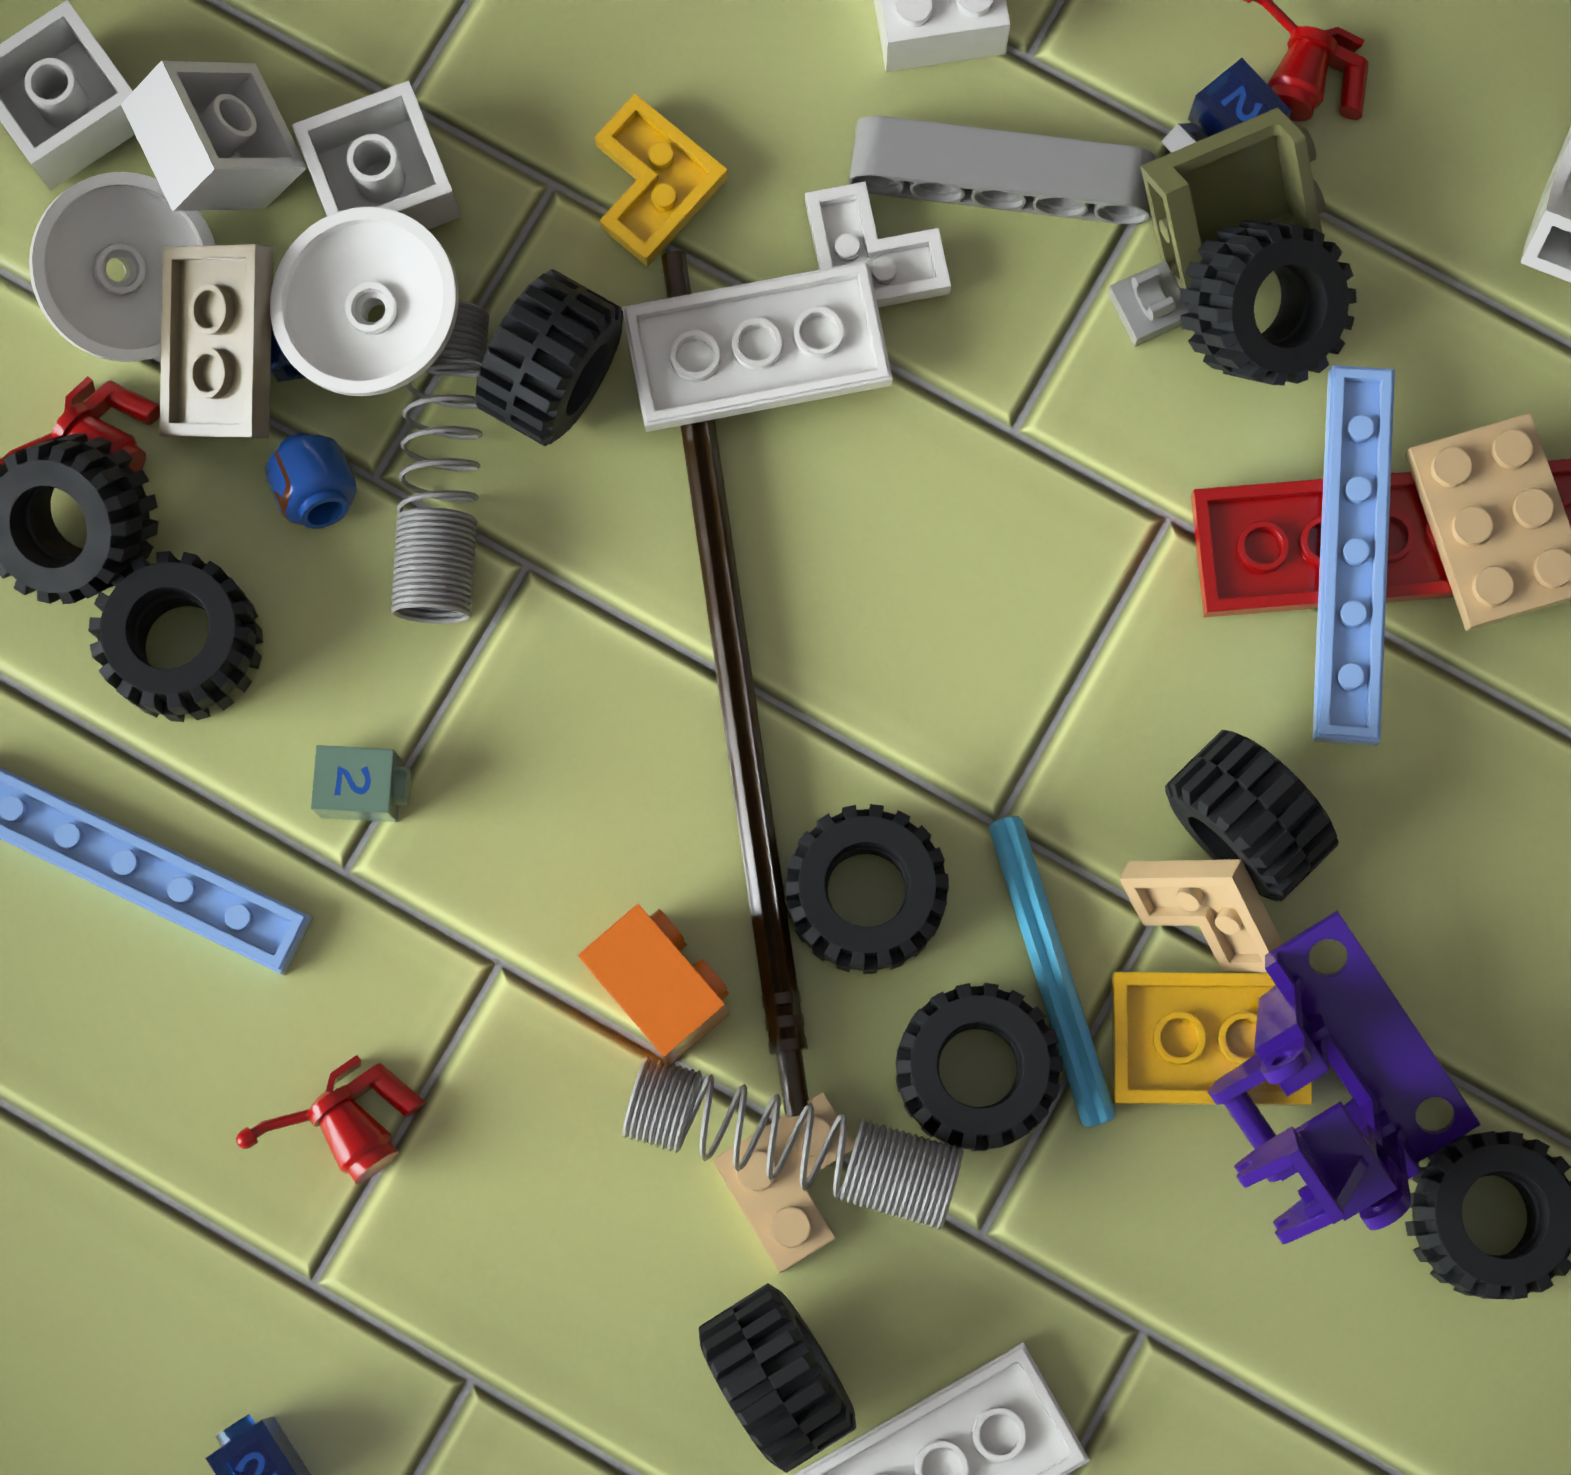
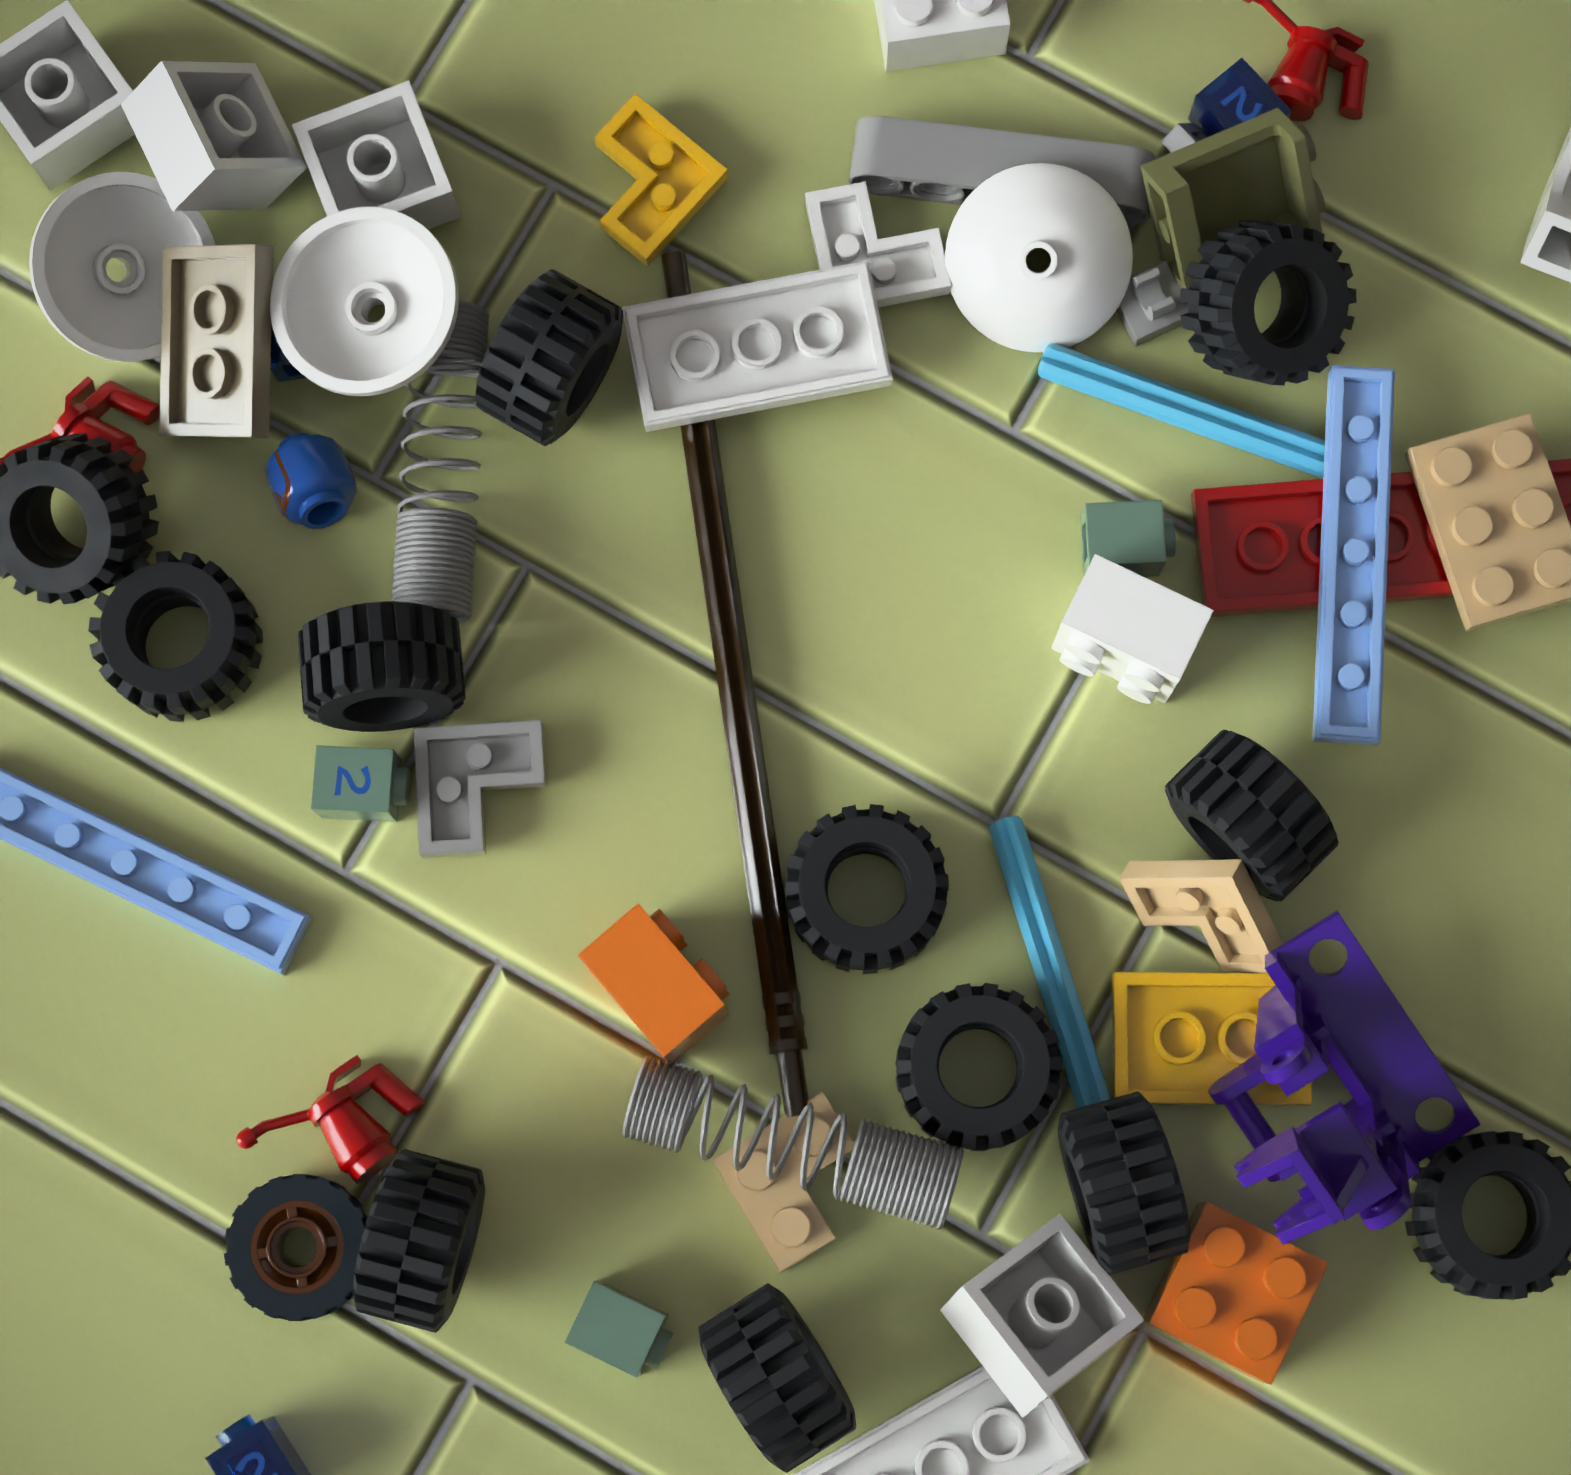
(258, 1238): none -> black wheel
(381, 666): none -> black tyre
(418, 1240): none -> black tyre
(457, 767): none -> light grey plate
(620, 1330): none -> sand green brick
(1041, 1314): none -> white brick
(1047, 210): none -> white dish
(1124, 1182): none -> black tyre
(1128, 535): none -> sand green brick
(1130, 631): none -> white brick
(1183, 409): none -> medium azure axle
(1235, 1293): none -> orange brick

